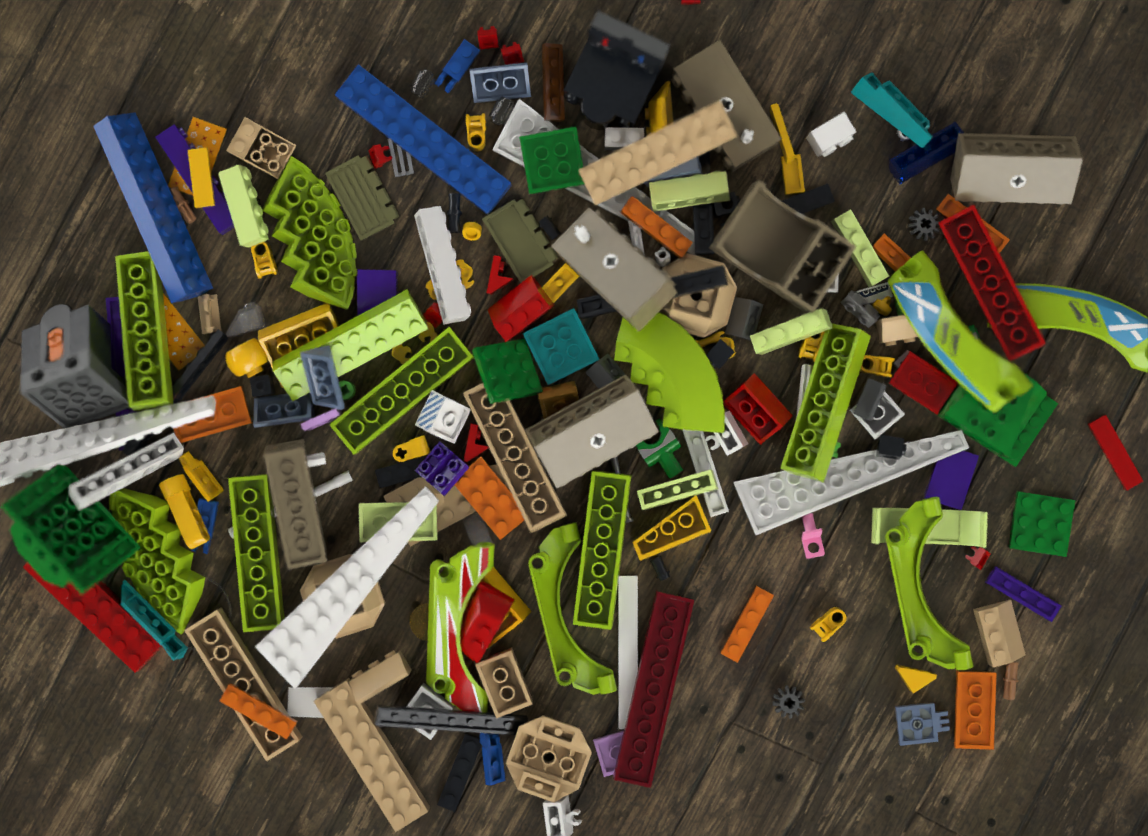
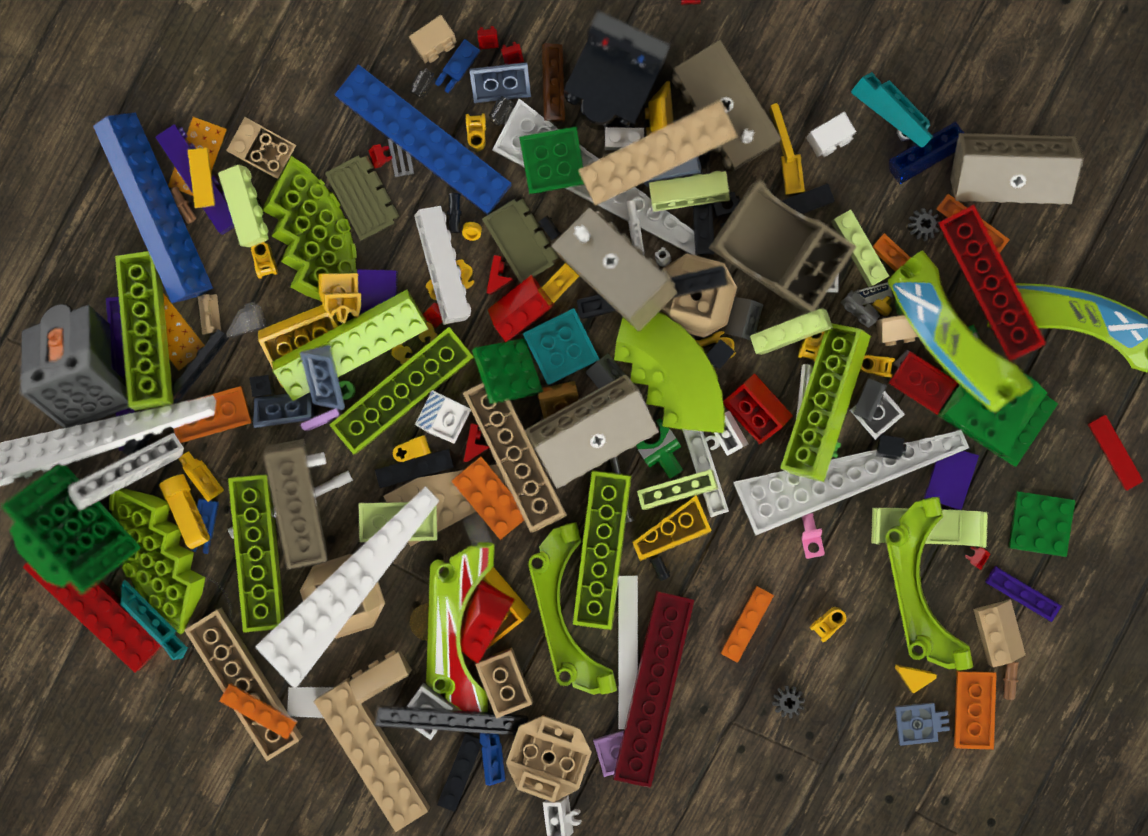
(246, 358): yellow wheel -> none
(340, 294): none -> yellow plate
(433, 39): none -> tan brick
(442, 468): dark purple slope -> none
(656, 227): orange plate -> none

